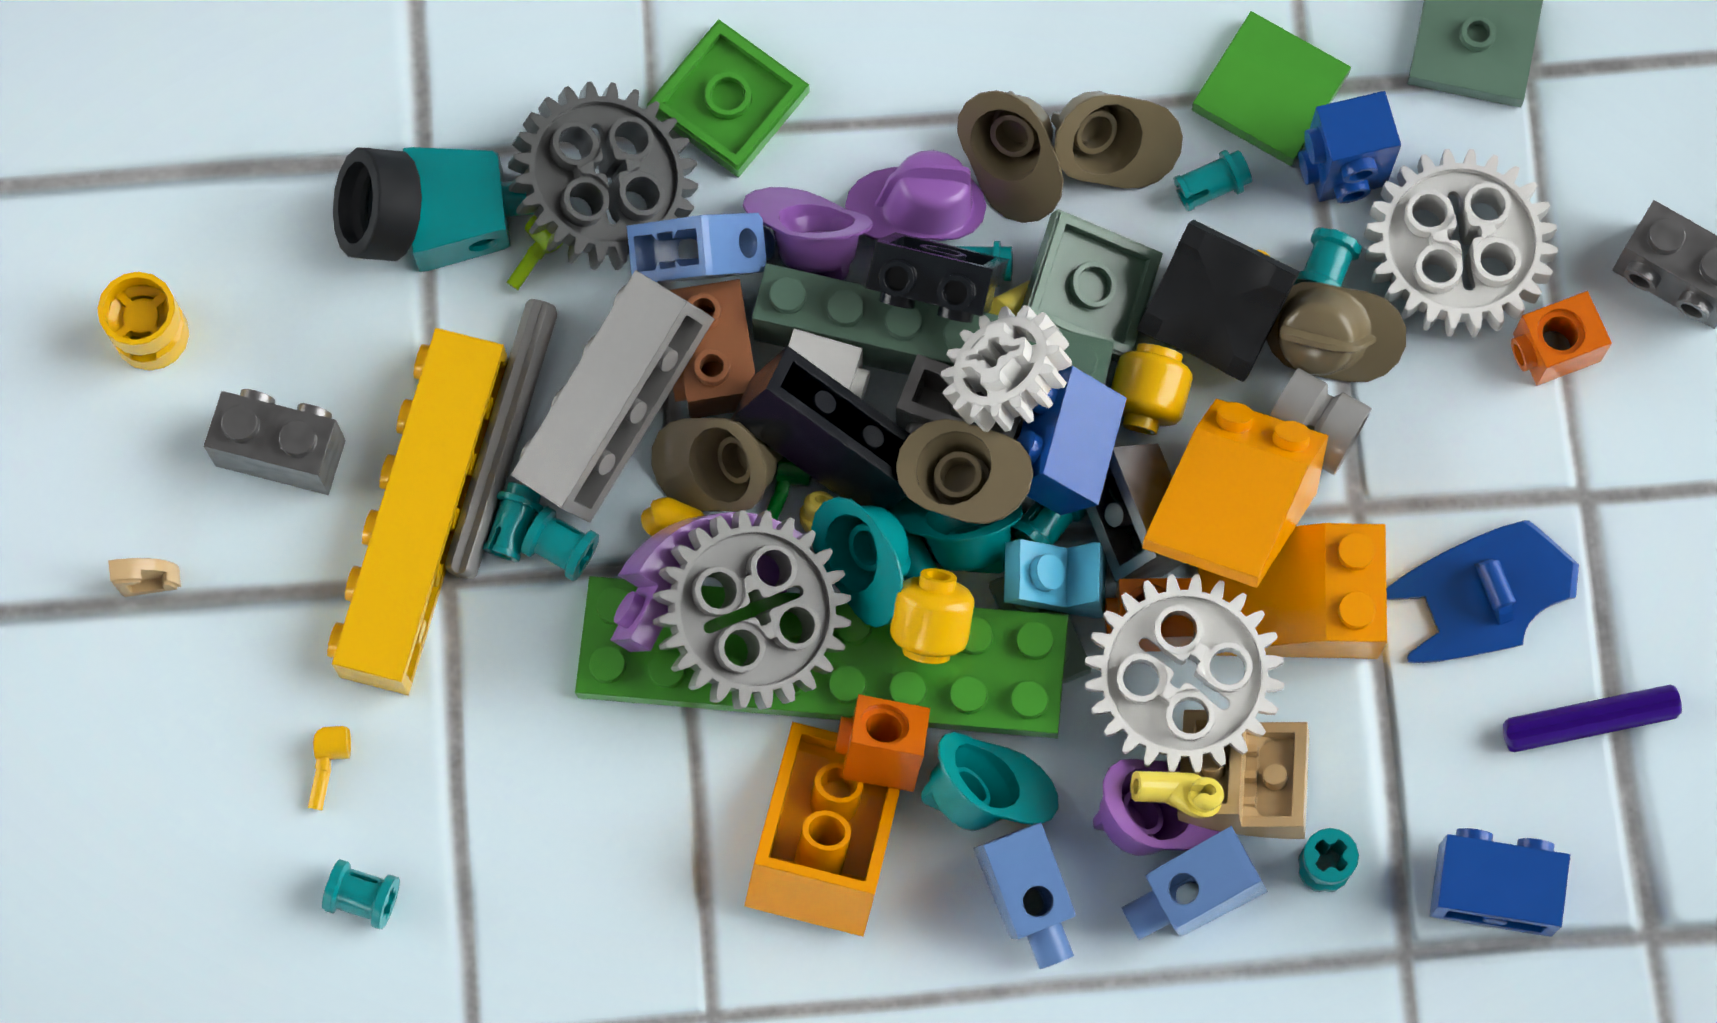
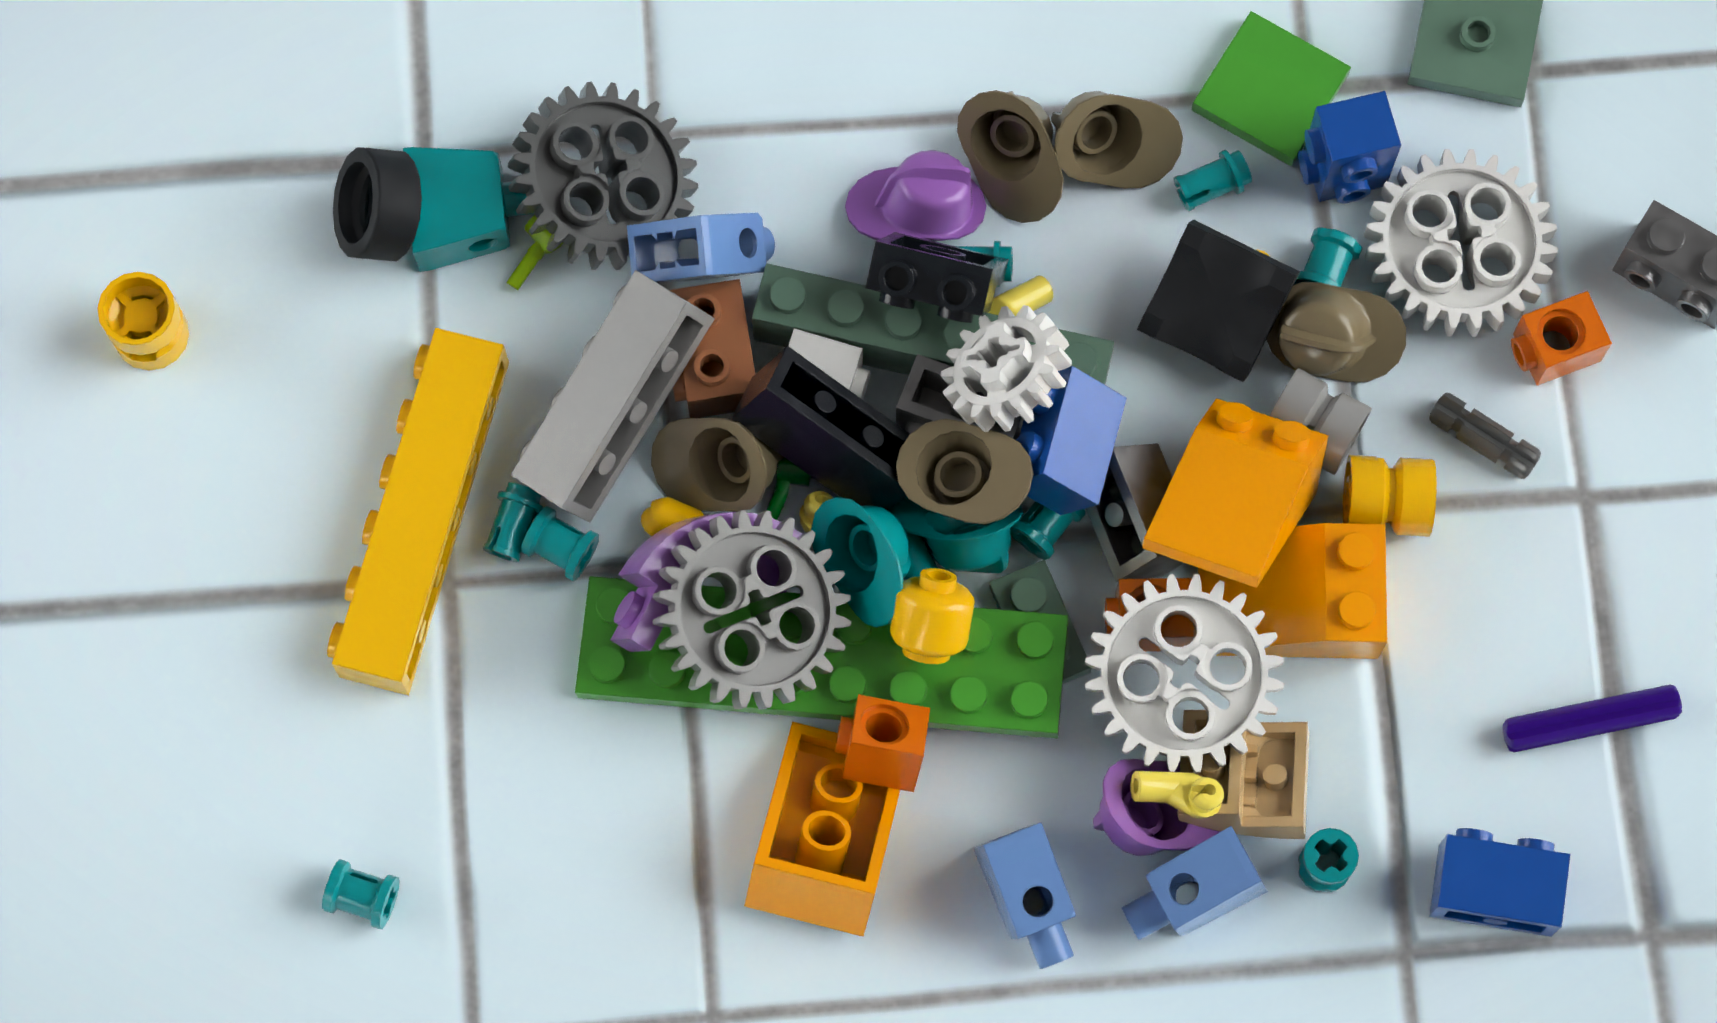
(143, 575): tan tile -> none
(275, 441): flat silver brick -> none
(328, 744): yellow hand -> none
(501, 439): light grey axle -> none
(729, 98): bright green tile -> none
(809, 229): medium lavender piece -> none
(987, 783): teal piece -> none
(1056, 577): medium azure slope -> none
(1092, 281): sand green plate -> none
(1154, 387): yellow head -> none
(1391, 495): none -> yellow wheel
(1484, 435): none -> dark grey axle
(1488, 590): blue shield -> none

